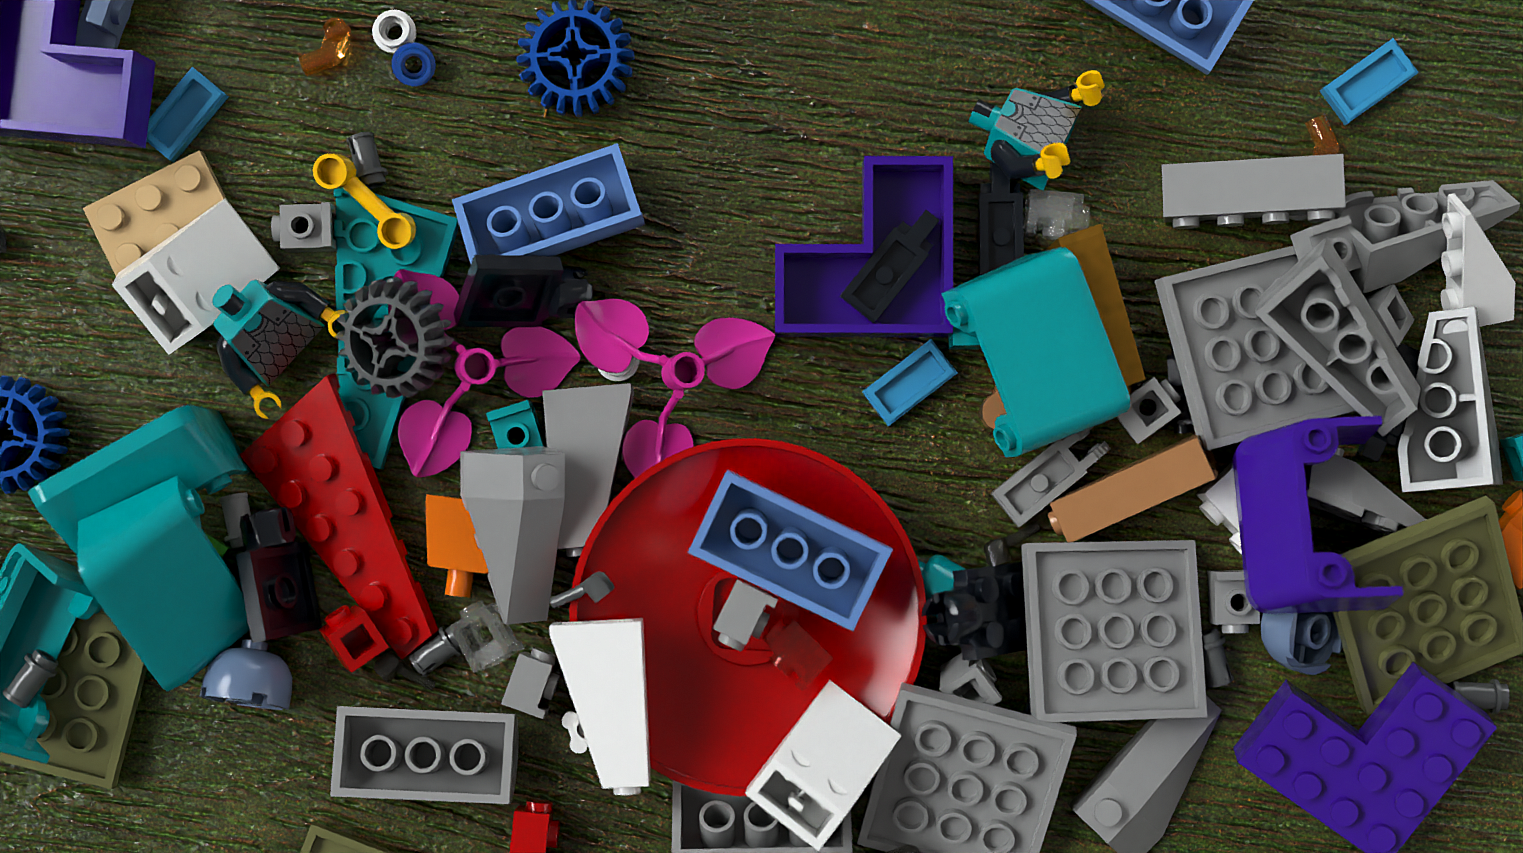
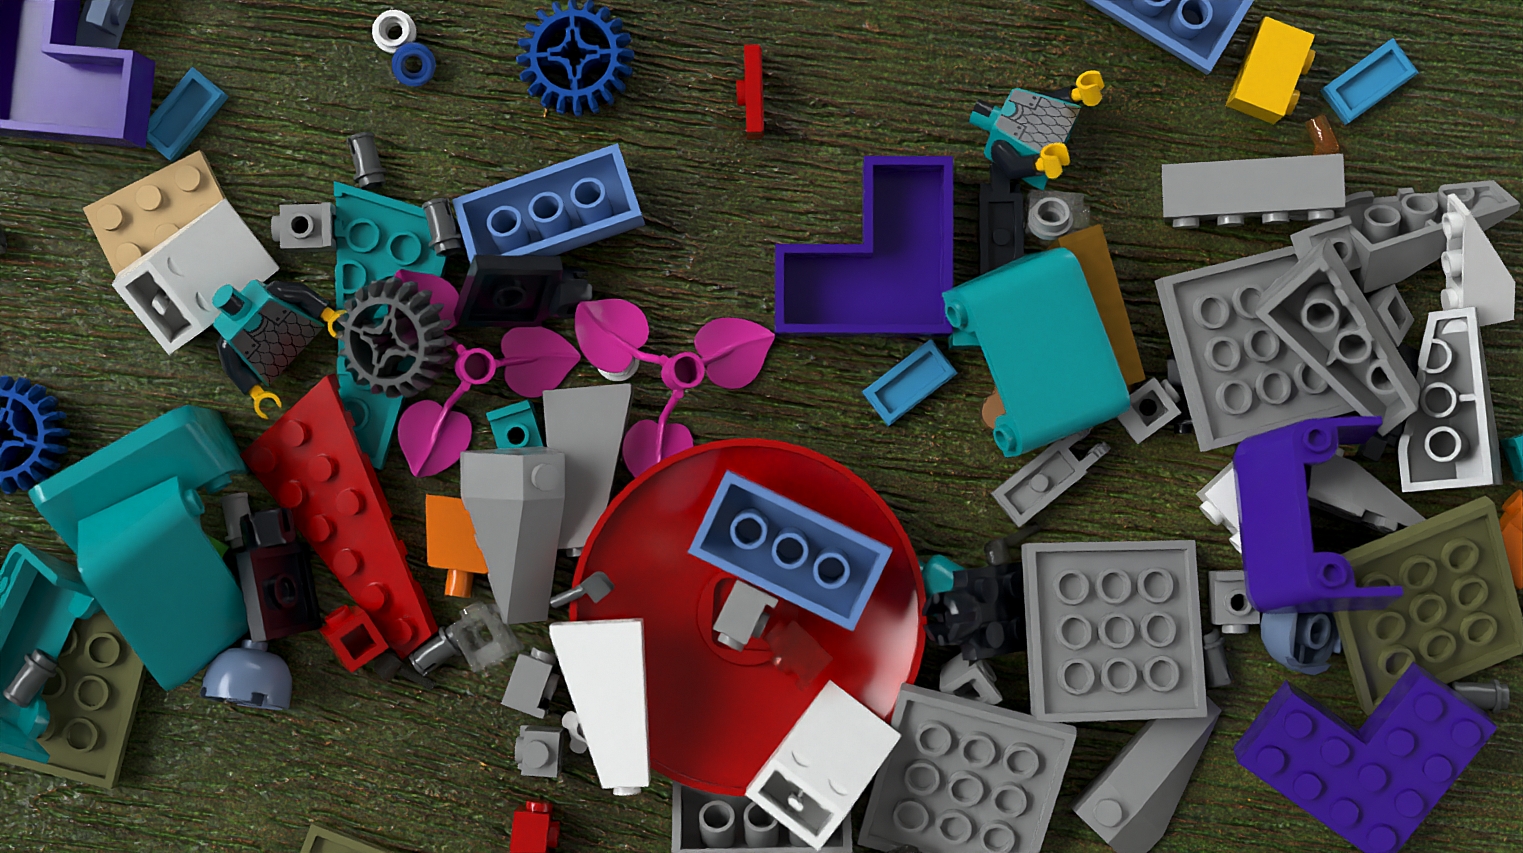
(333, 48): clear orange arm -> none
(339, 172): yellow bar -> none
(425, 755): light grey brick -> none
(442, 227): none -> dark grey pin
(540, 750): none -> light grey brick
(751, 92): none -> red plate
(890, 267): black hinge -> none
(1054, 210): none -> light grey plate
(1133, 488): medium nougat slope -> none
(1271, 71): none -> yellow brick

